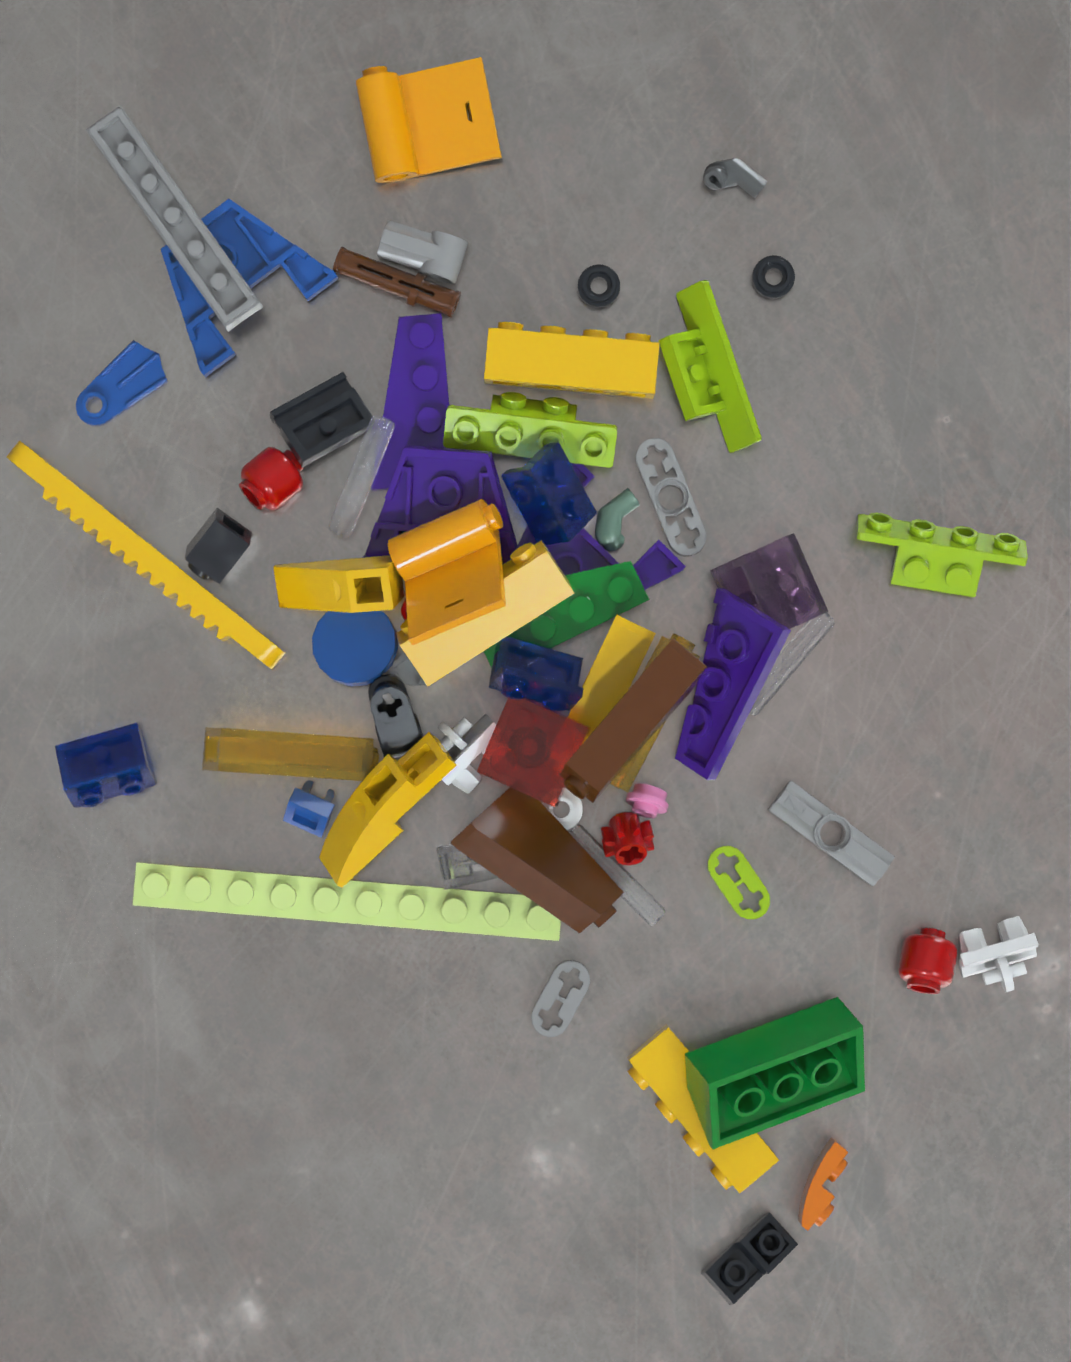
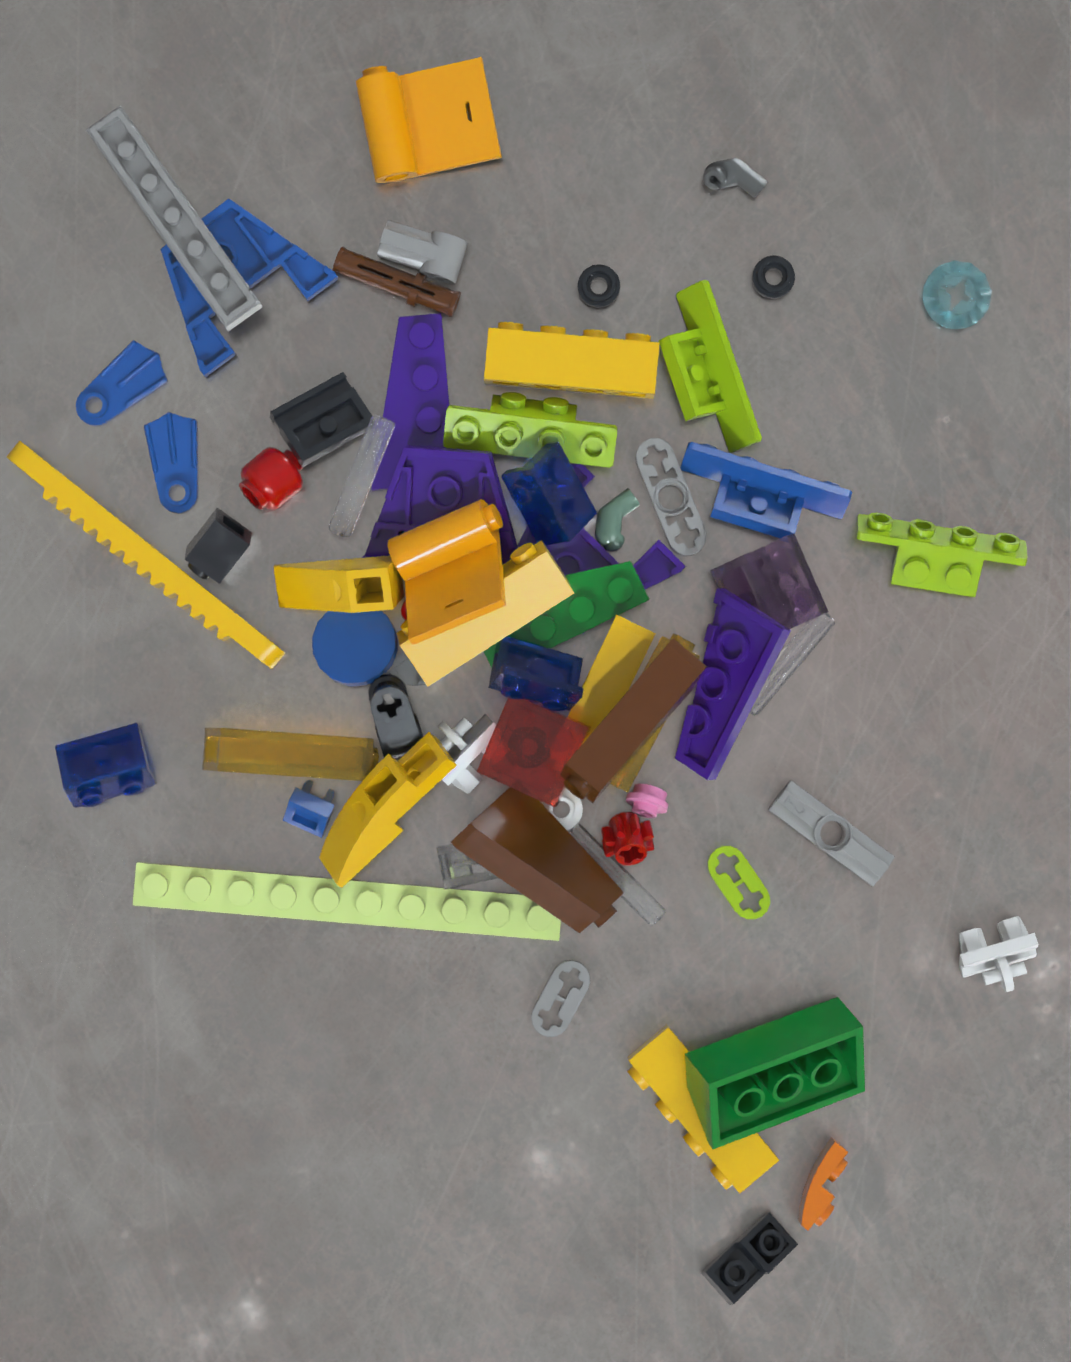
(174, 459): none -> blue piece
(761, 494): none -> blue bracket
(927, 961): red head -> none
(938, 300): none -> clear light blue gear

